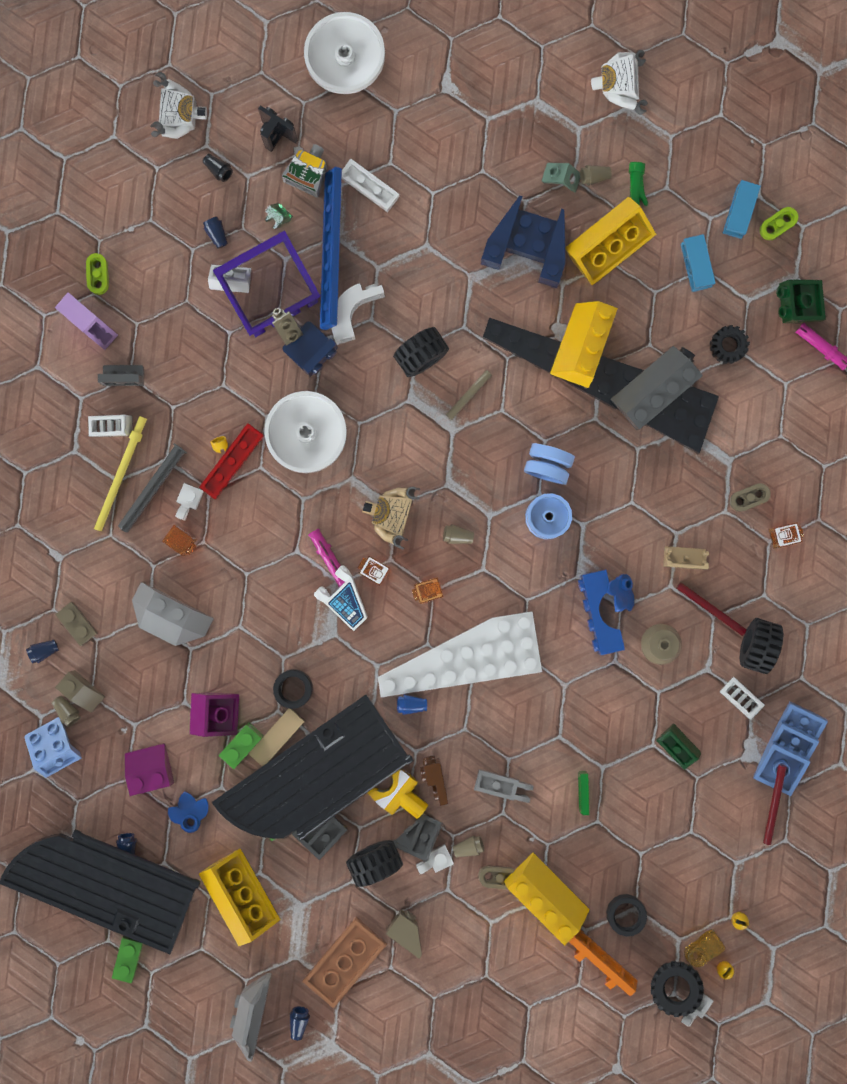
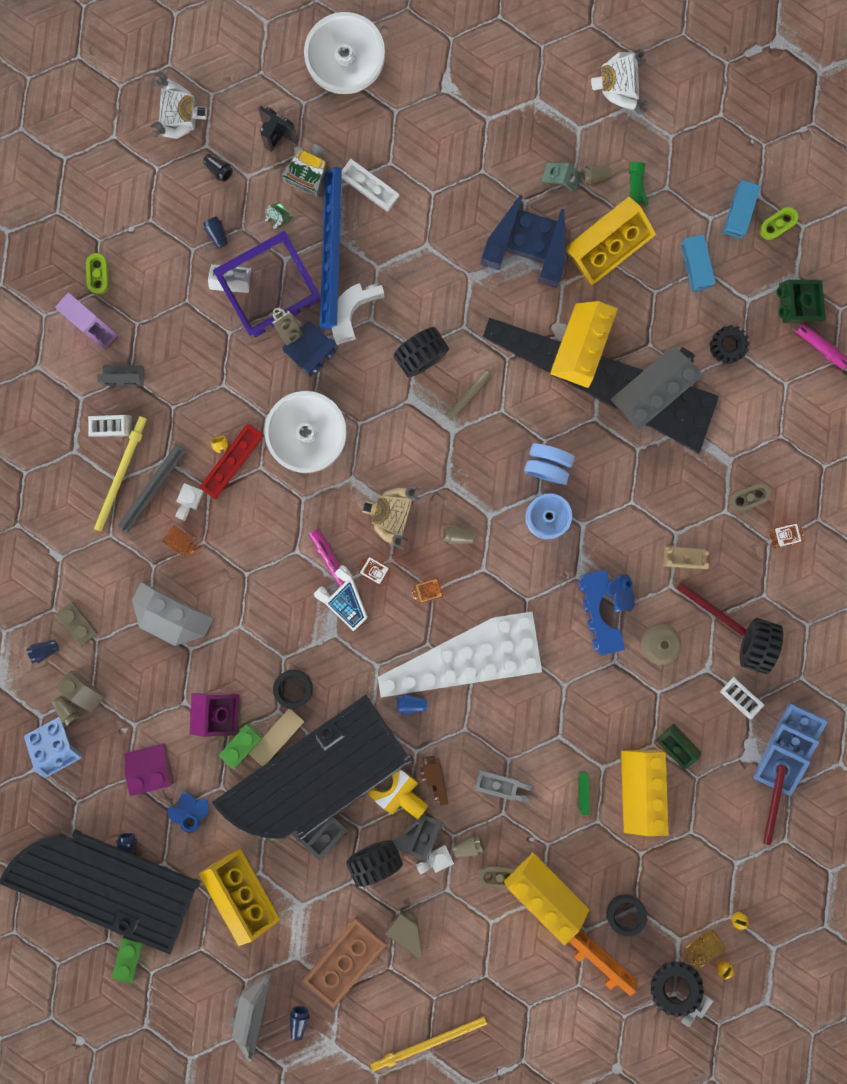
(392, 1059): none -> yellow bar
(644, 792): none -> yellow slope

